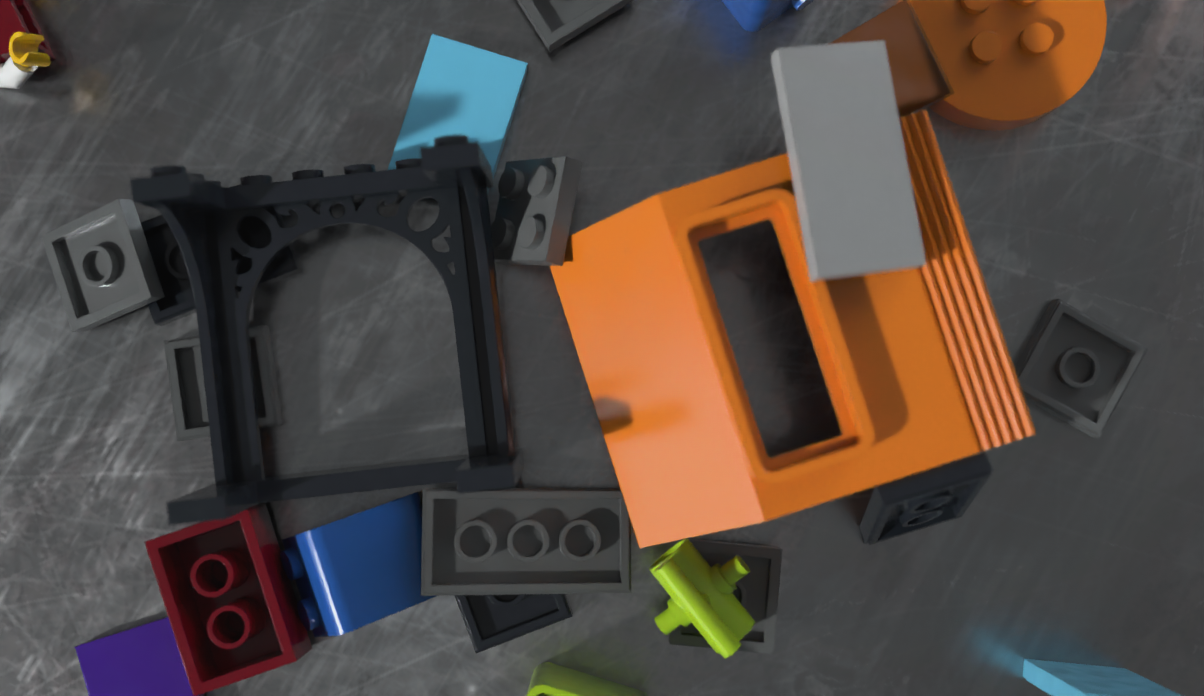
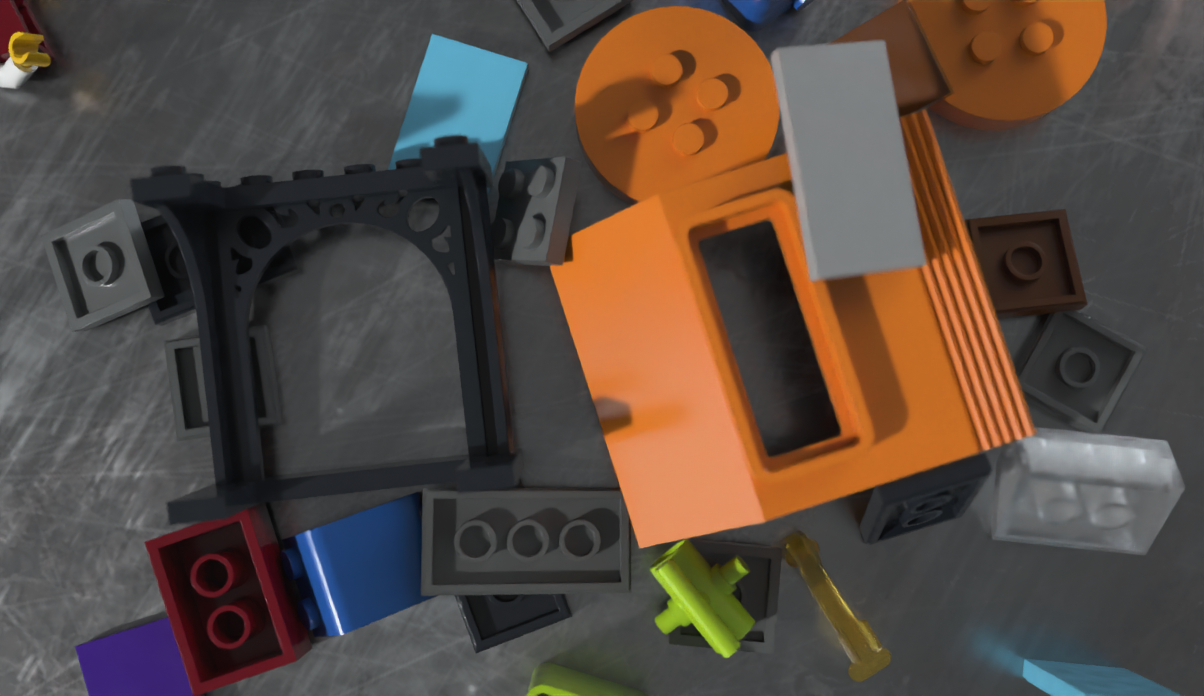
(673, 102): none -> orange brick
(852, 633): none -> clear yellow piece
(1028, 263): none -> reddish brown tile
(1084, 491): none -> clear slope

